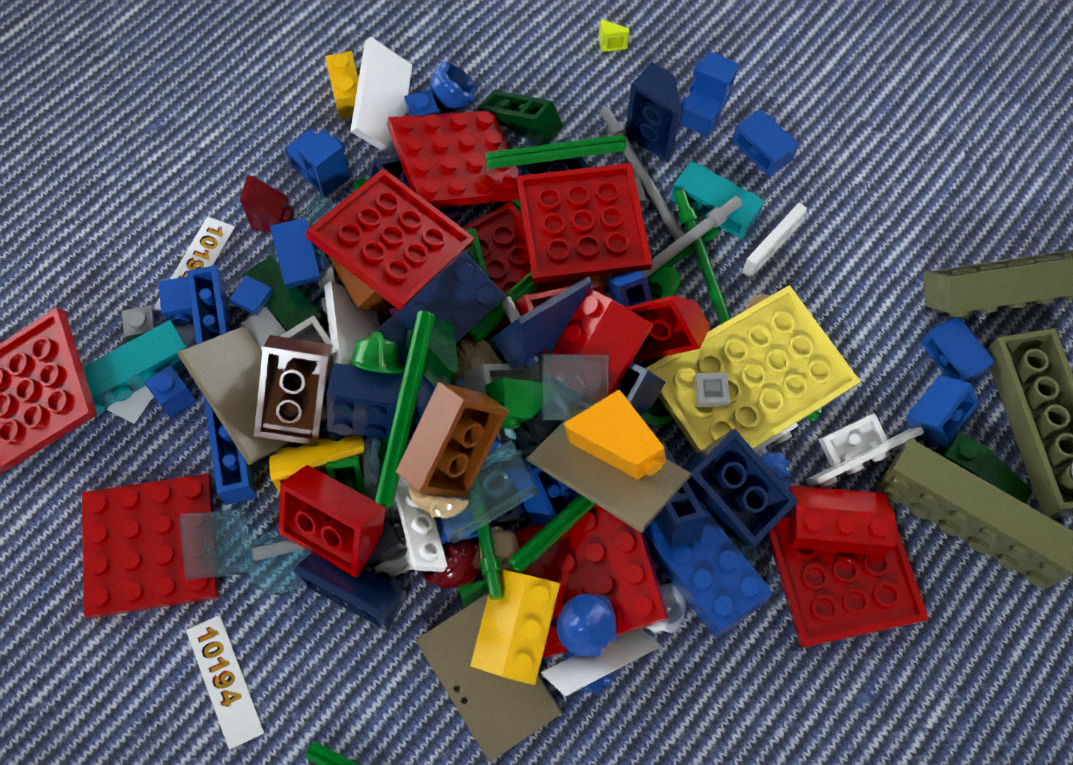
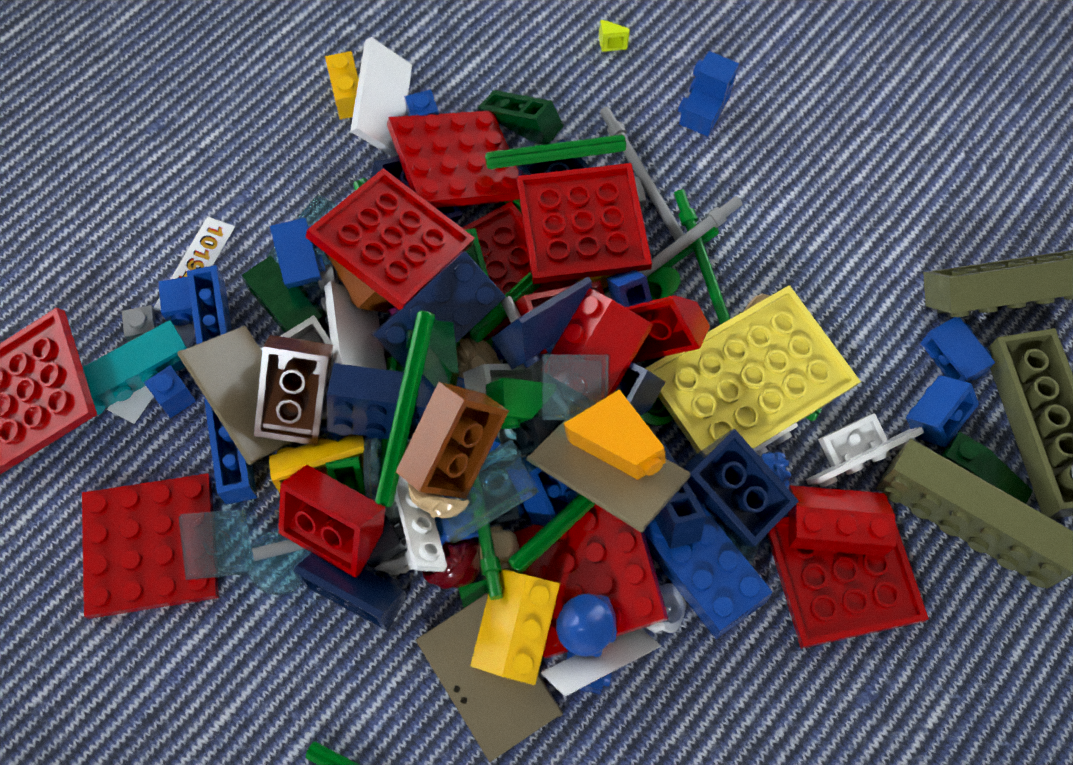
(224, 682): white sticker -> none
(251, 295): blue tile -> none
(263, 326): light grey brick -> none
(264, 205): dark red slope -> none
(319, 160): blue brick -> none
(376, 354): green piece -> none
(451, 87): blue hair -> none
(654, 111): dark blue slope -> none
(708, 190): teal brick -> none
(711, 390): light grey plate -> none
(765, 142): blue brick -> none
(774, 240): white tile -> none

